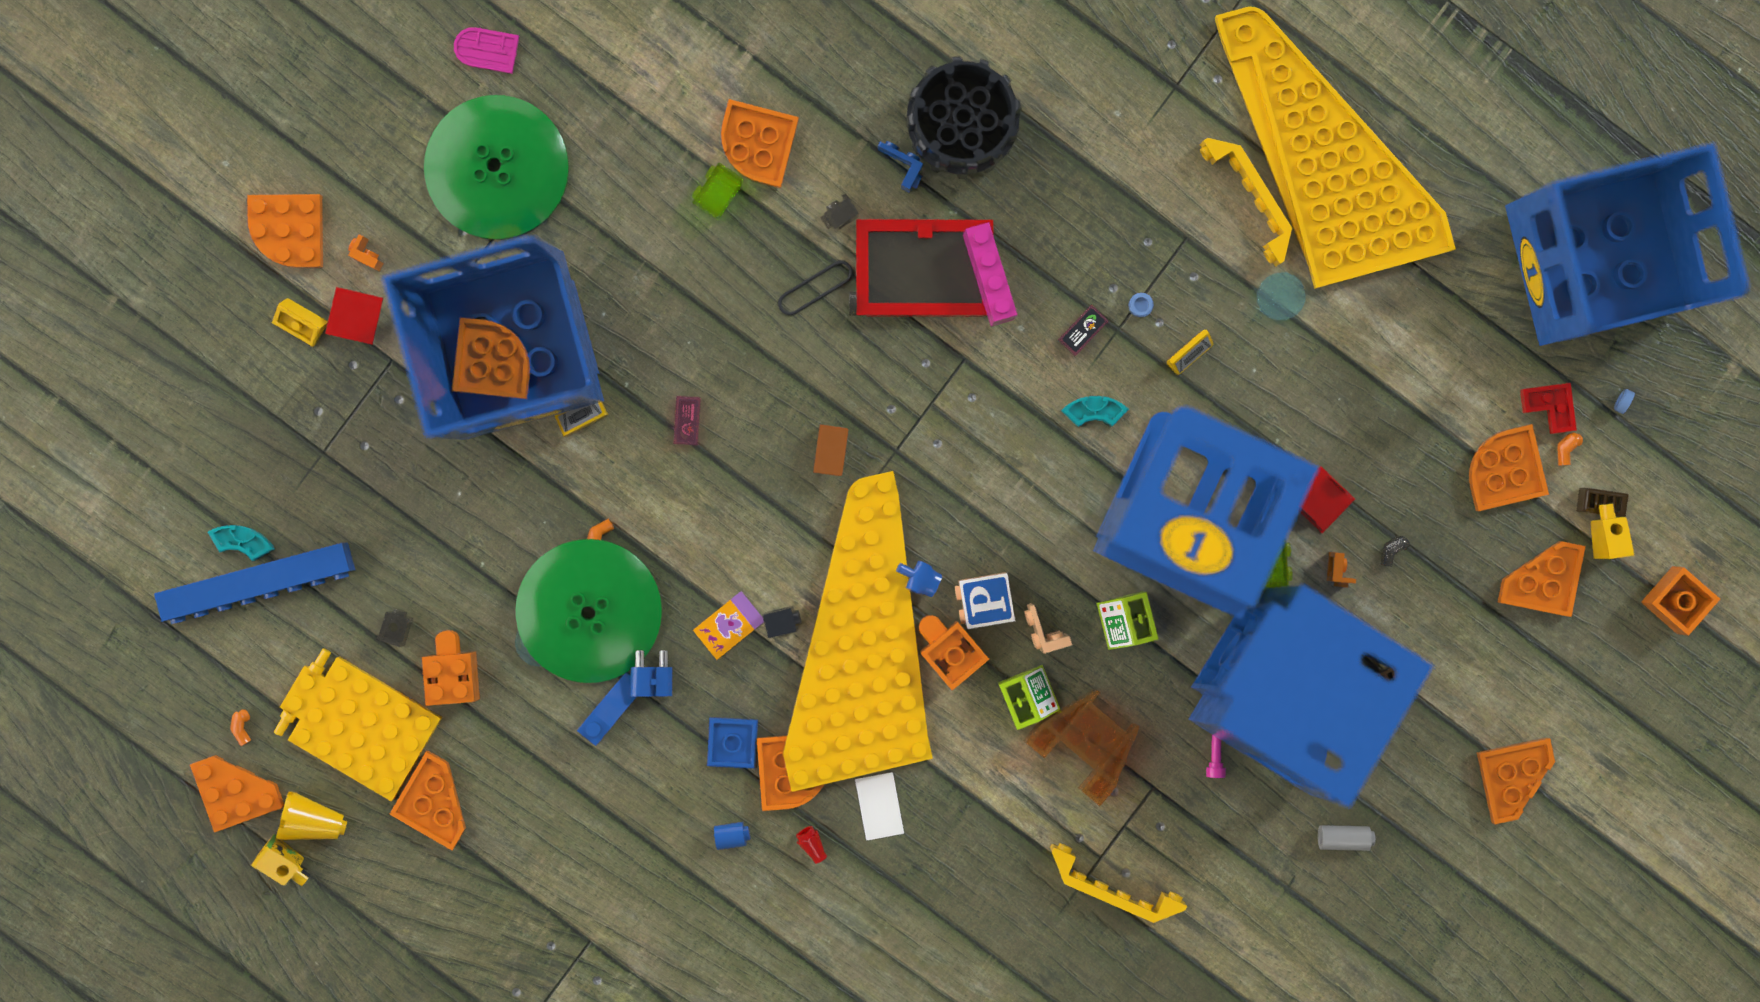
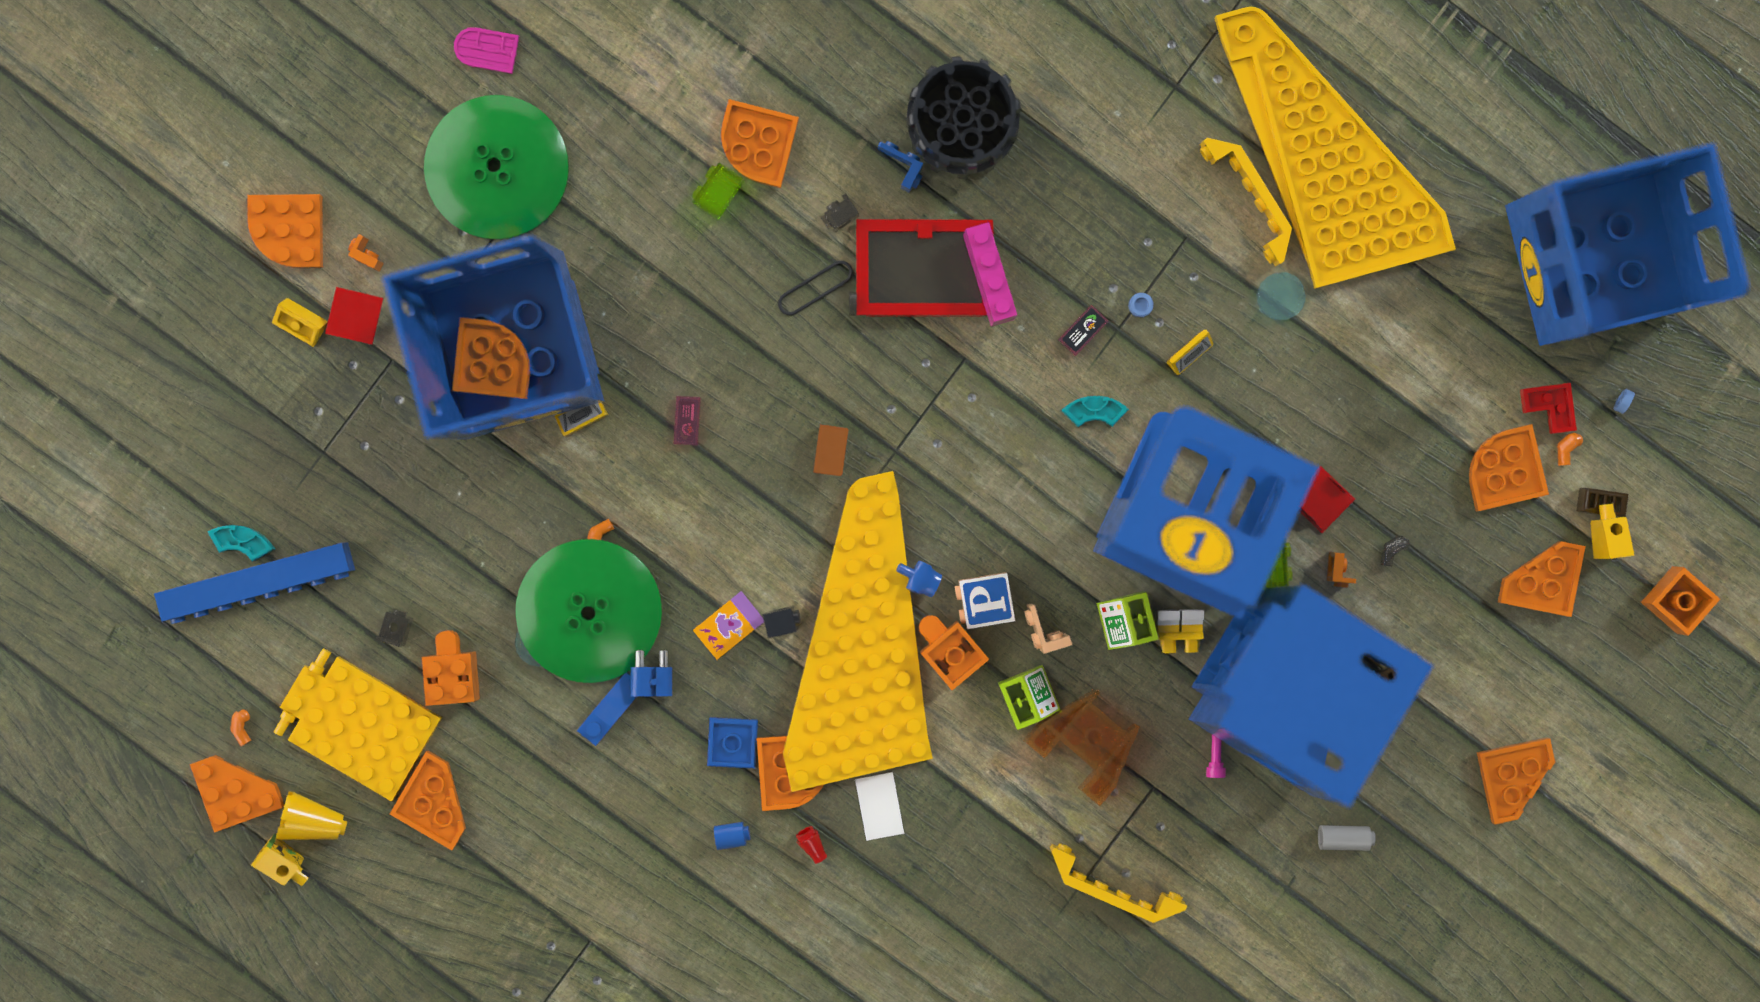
(1179, 625): none -> hips

